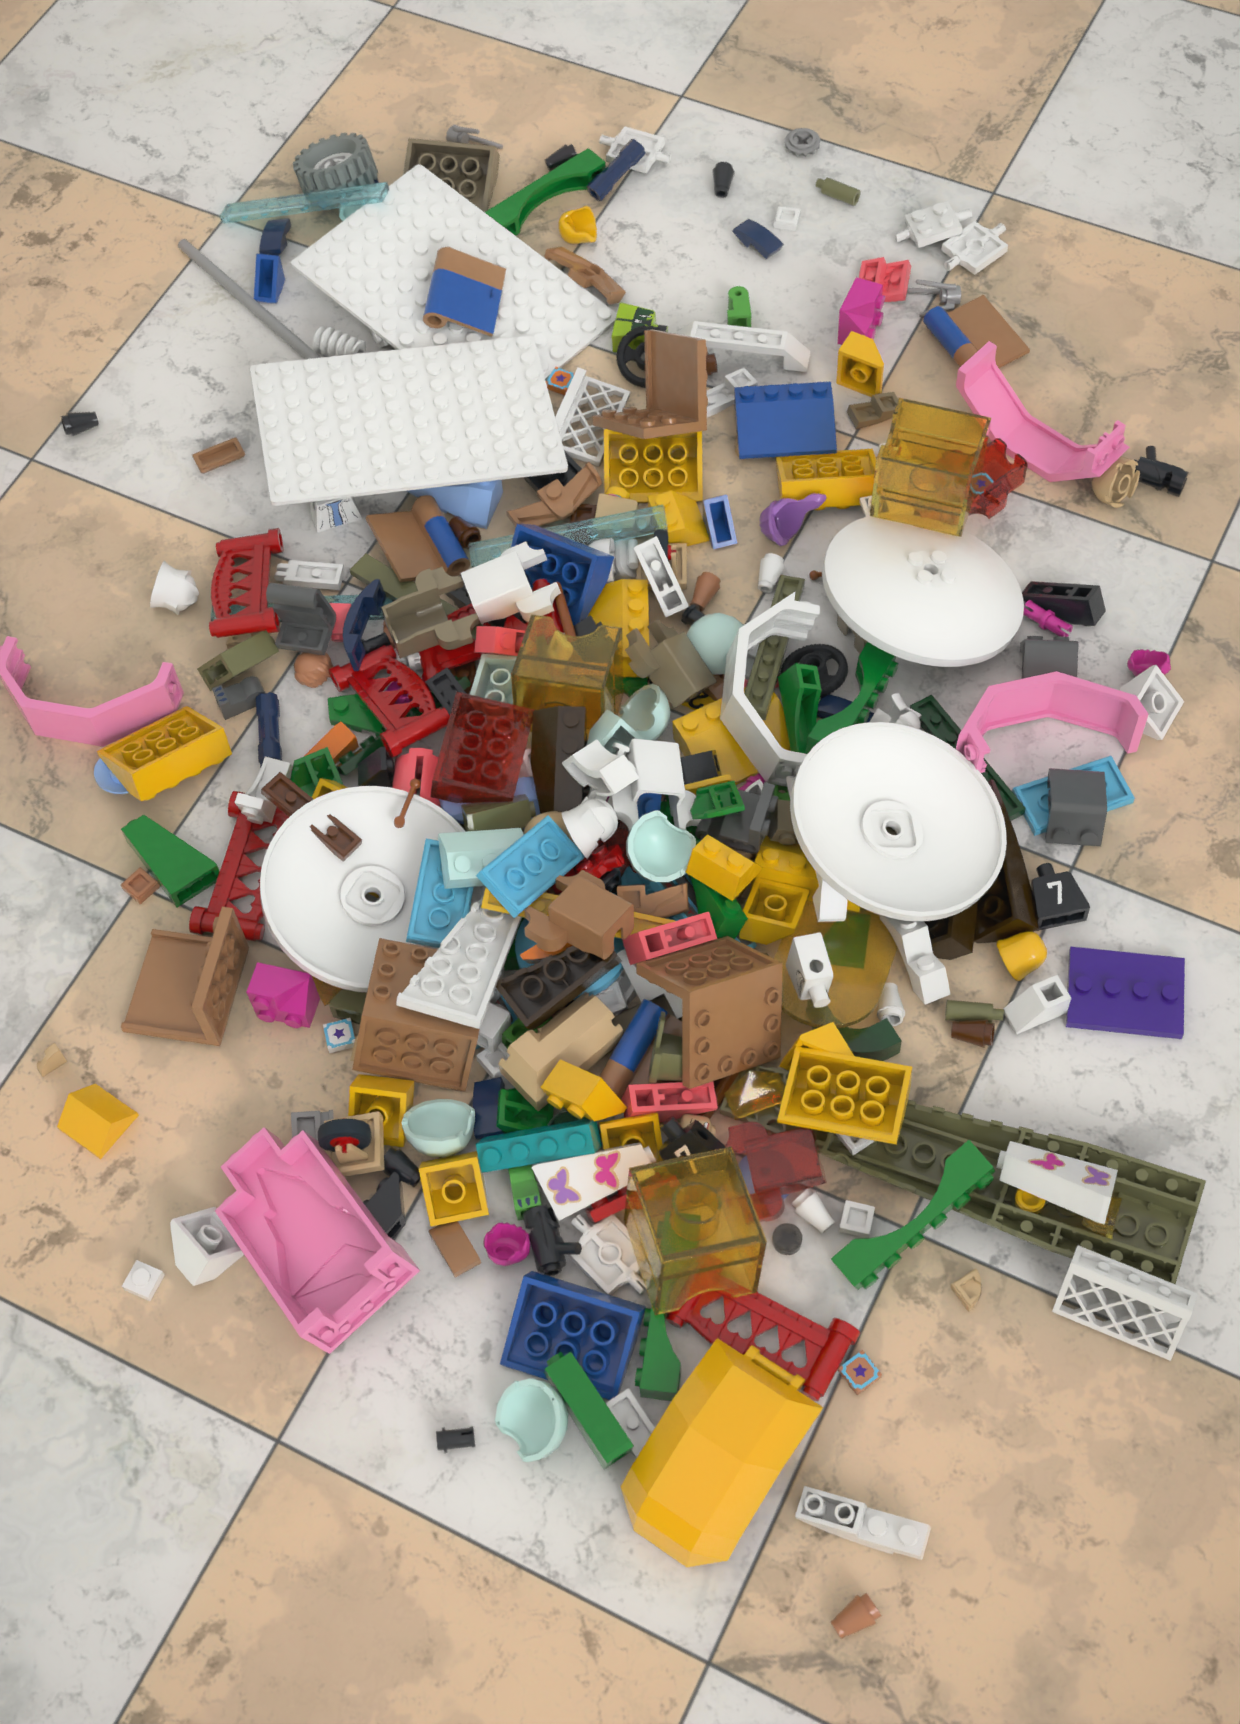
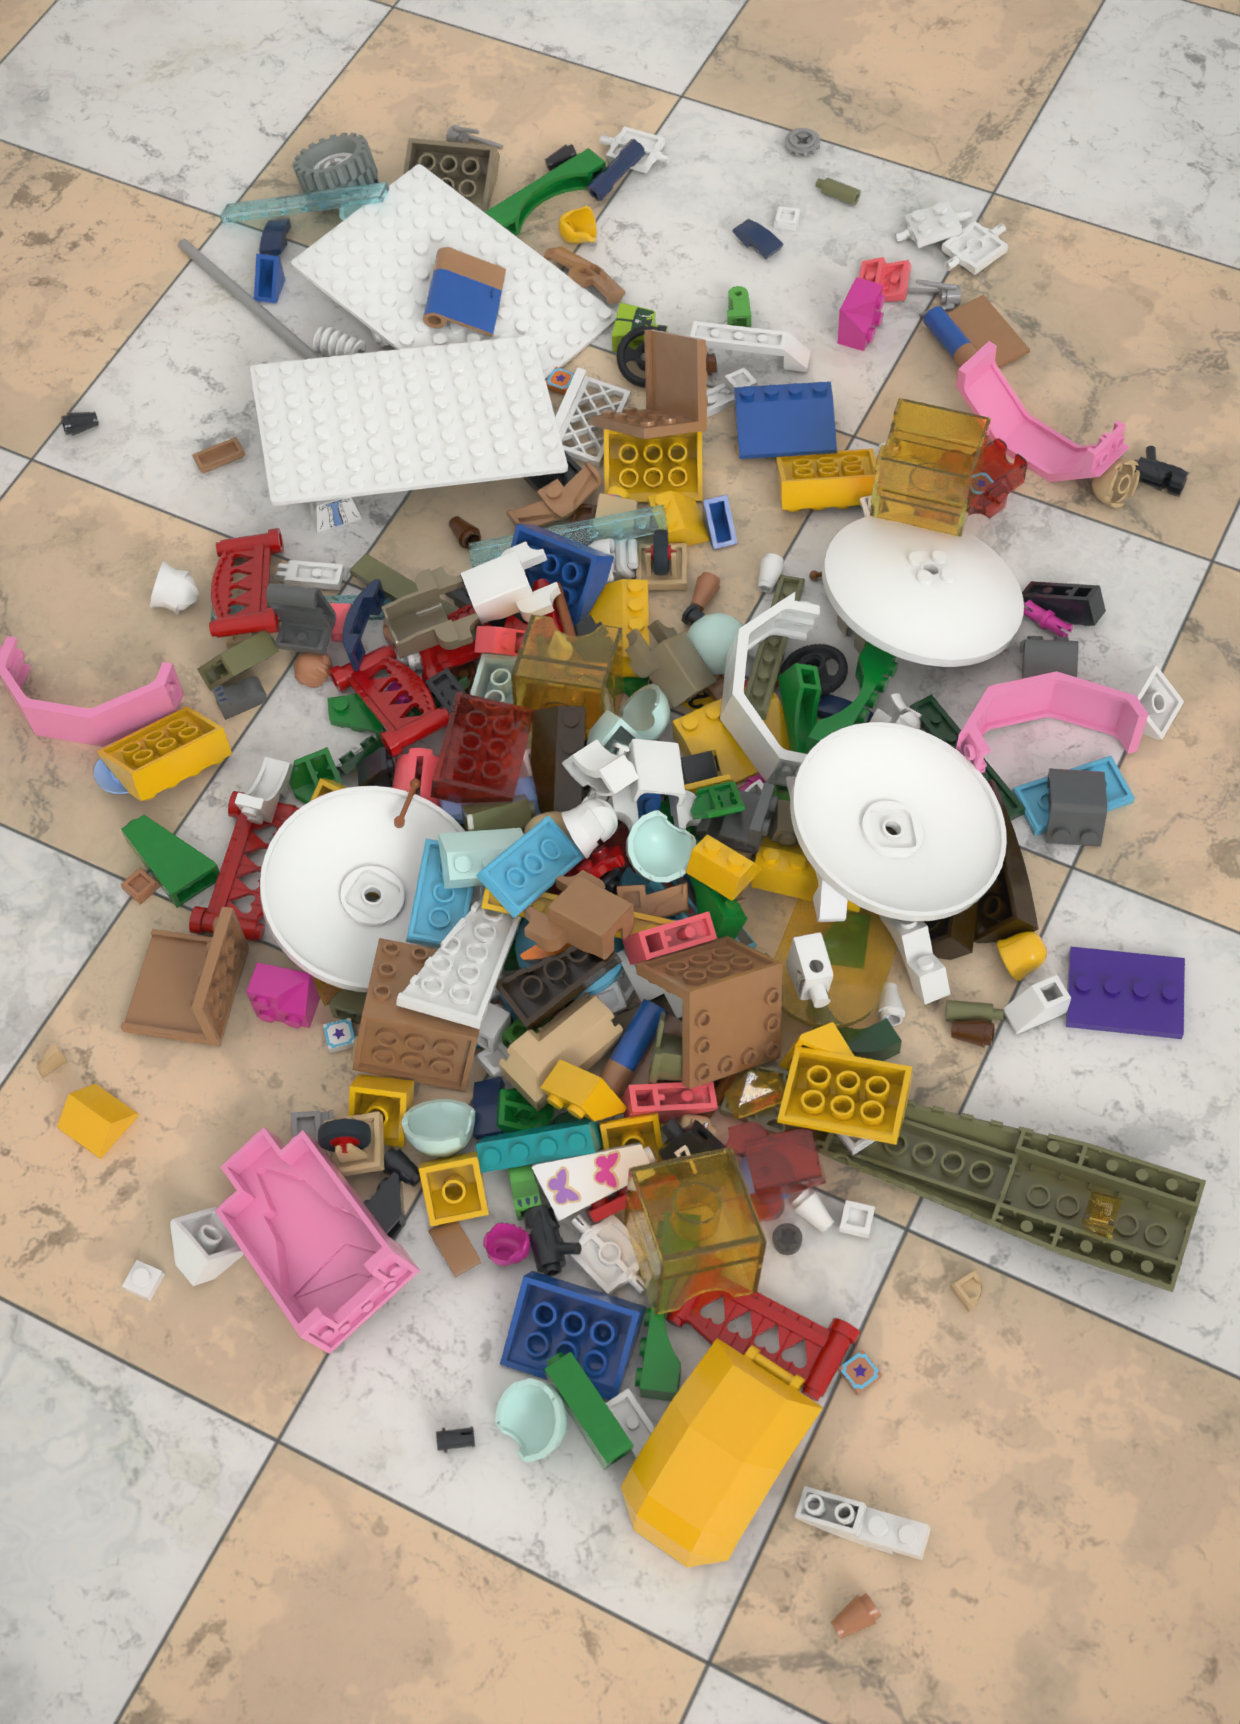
(268, 726): dark blue axle -> none
(290, 798): reddish brown tile -> none
(338, 740): orange slope -> none
(375, 642): black pin -> none
(418, 540): medium nougat door -> none
(469, 501): light blue wedge -> none
(661, 576): white slope -> none
(722, 177): black cone -> none
(772, 911): yellow slope -> none
(785, 517): medium lavender piece -> none
(860, 365): yellow slope -> none
(867, 1257): green arch -> none
(873, 412): dark tan slope -> none
(1029, 1202): yellow tile -> none
(1057, 898): black torso -> none
(1059, 1179): white slope -> none
(1131, 1286): white fence -> none
(1143, 659): dark pink hair -> none

